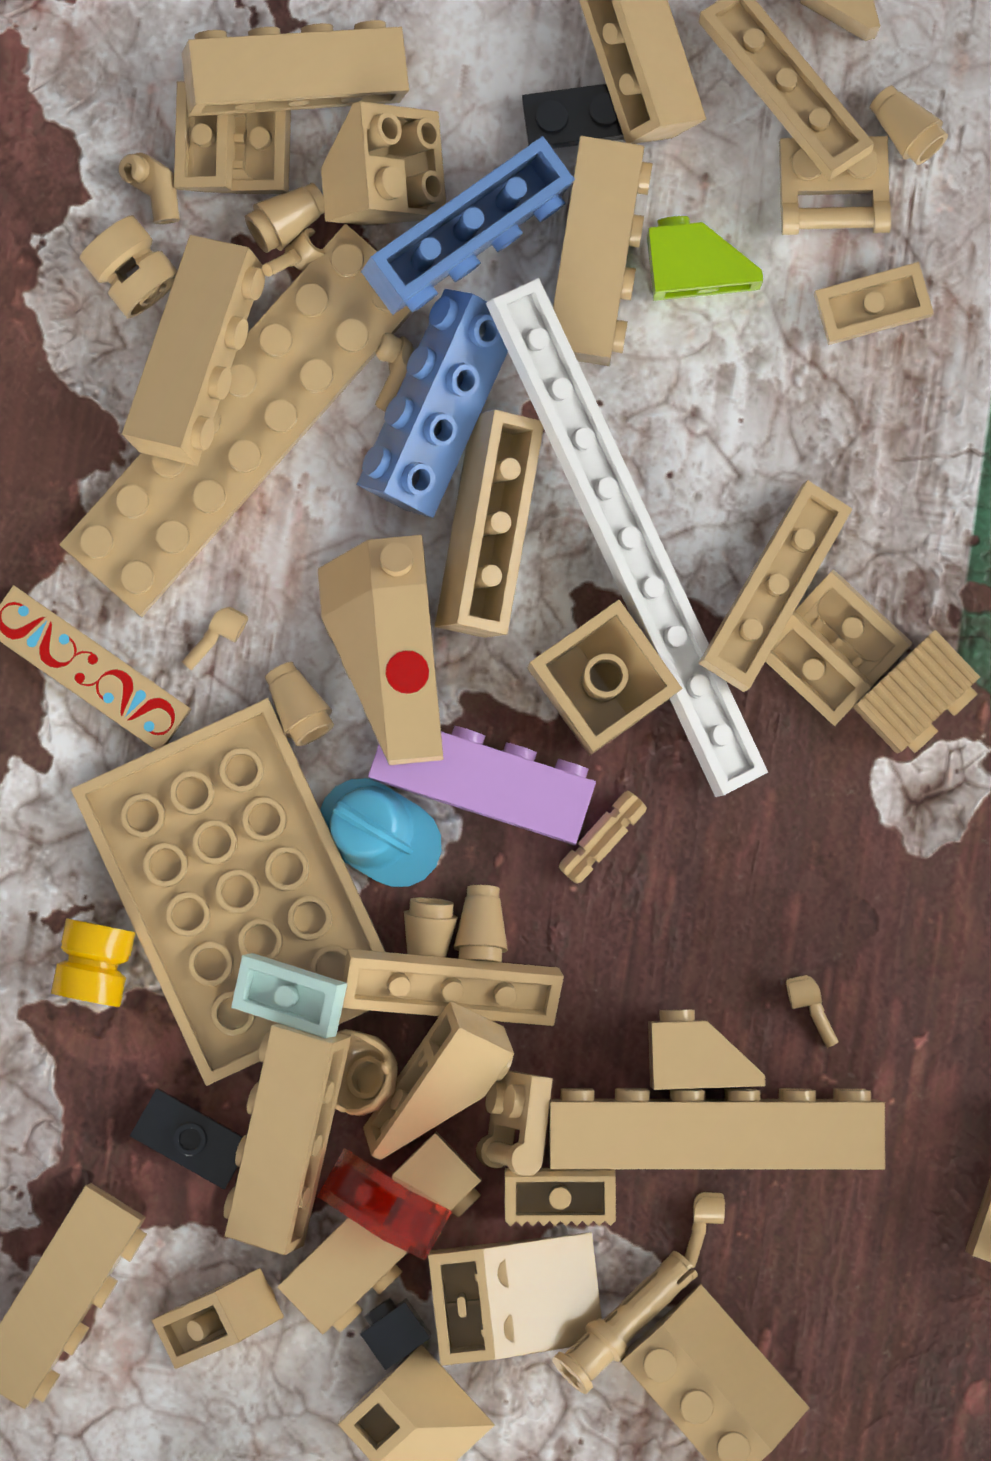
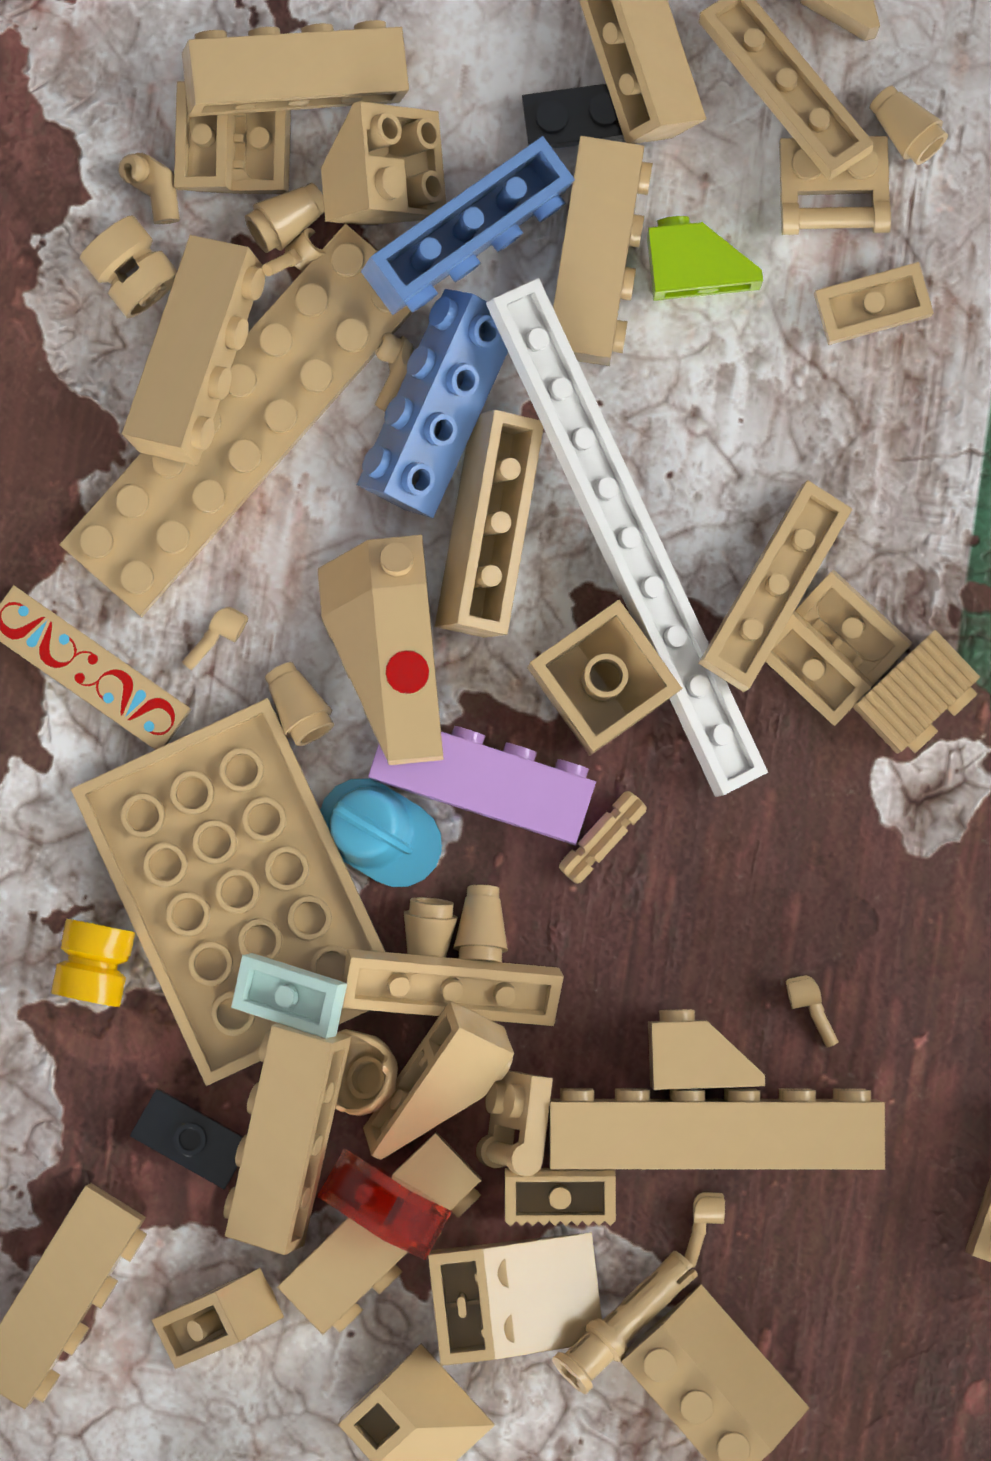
(394, 1331): black plate -> none

